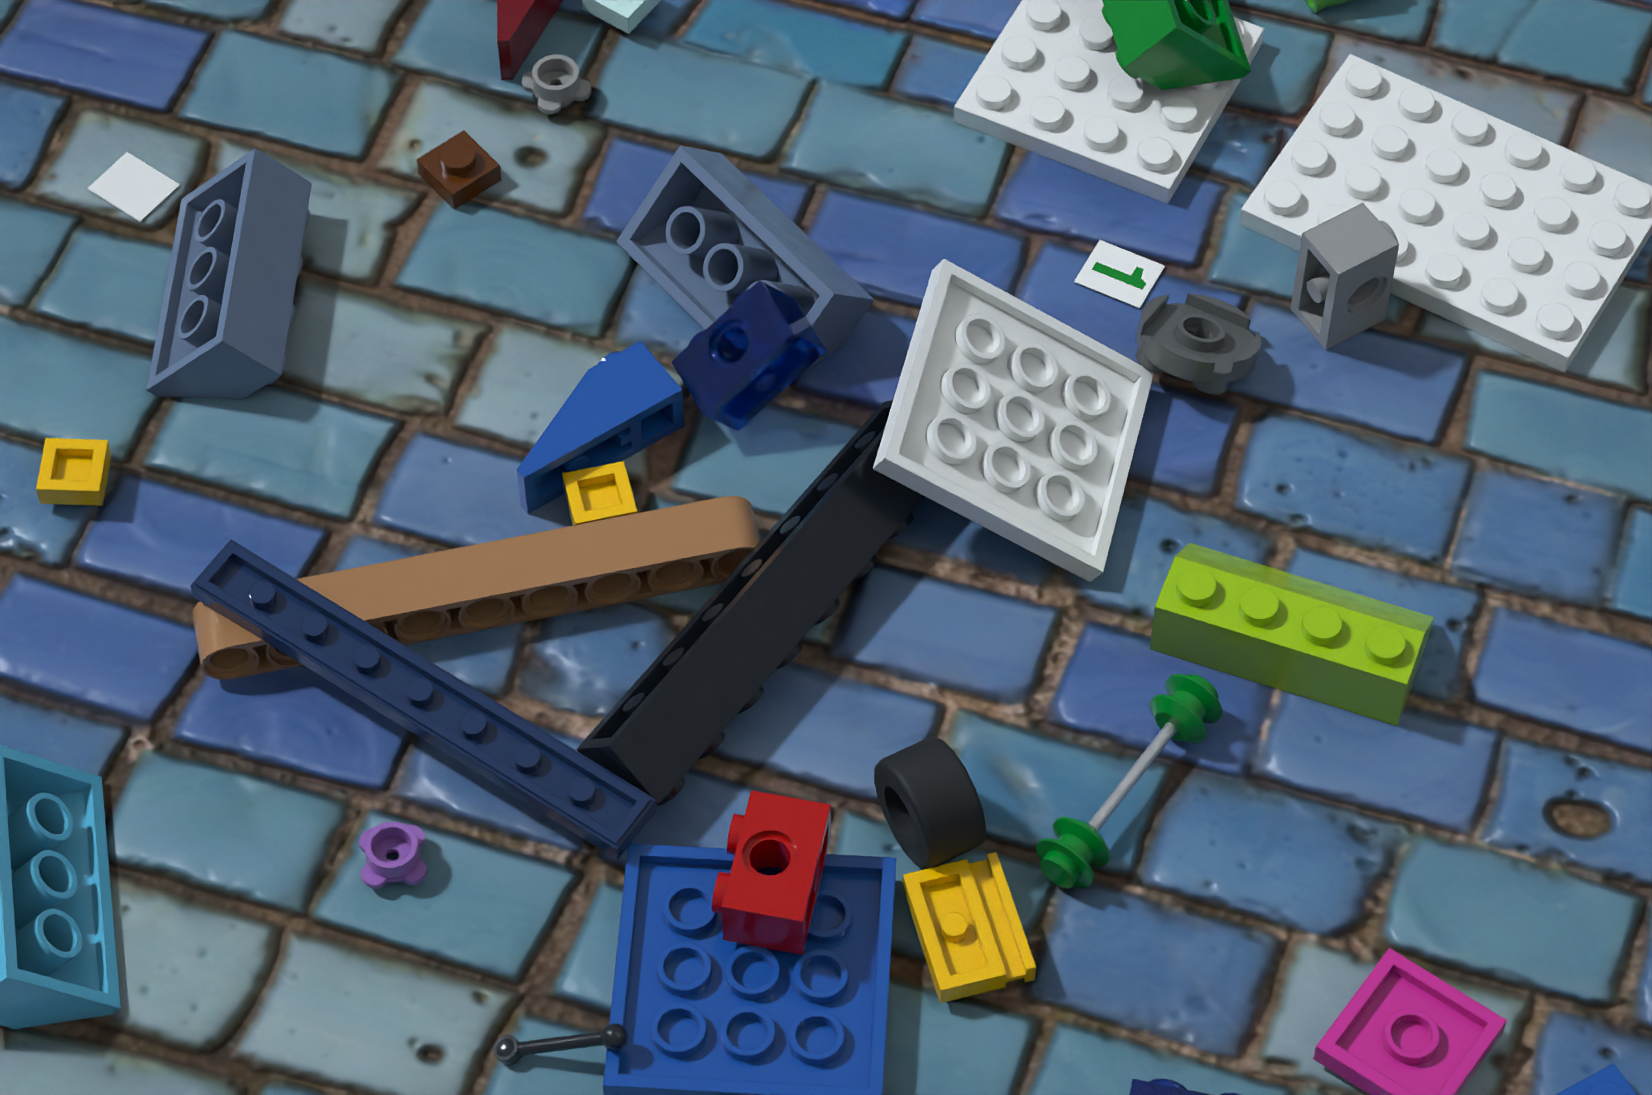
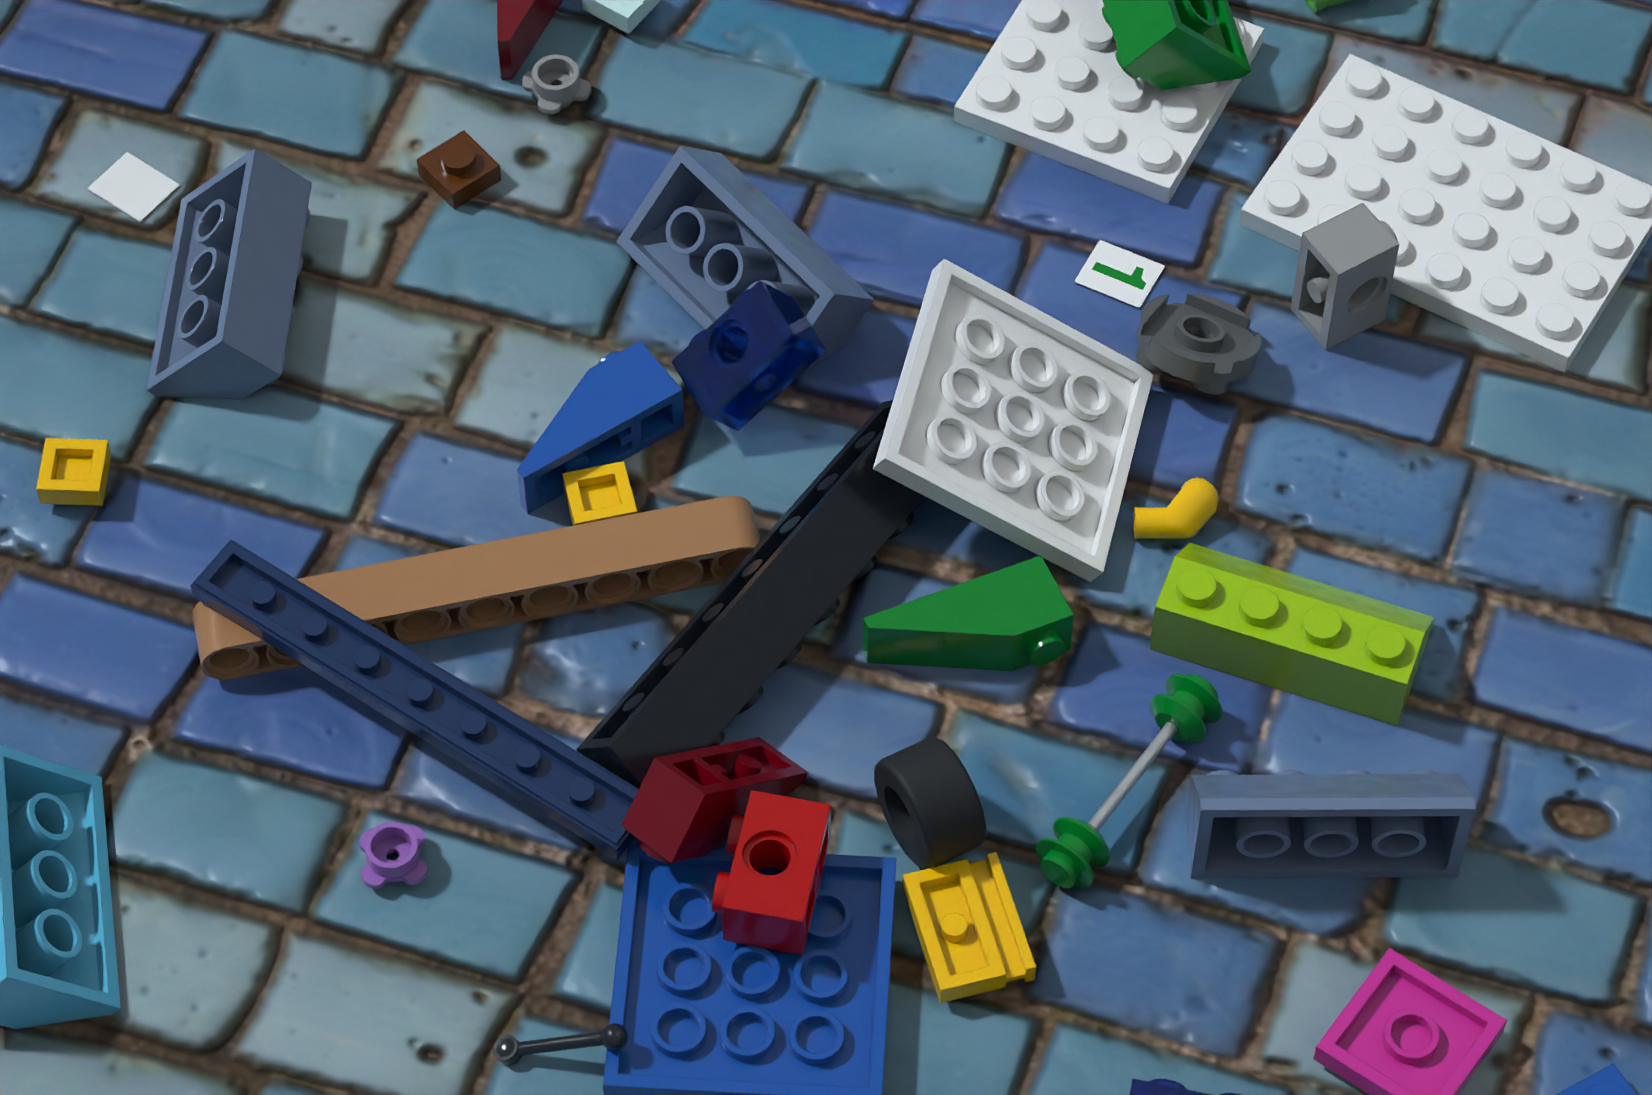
(693, 794): none -> dark red slope
(981, 624): none -> green slope
(1183, 515): none -> yellow arm
(1328, 824): none -> sand blue slope

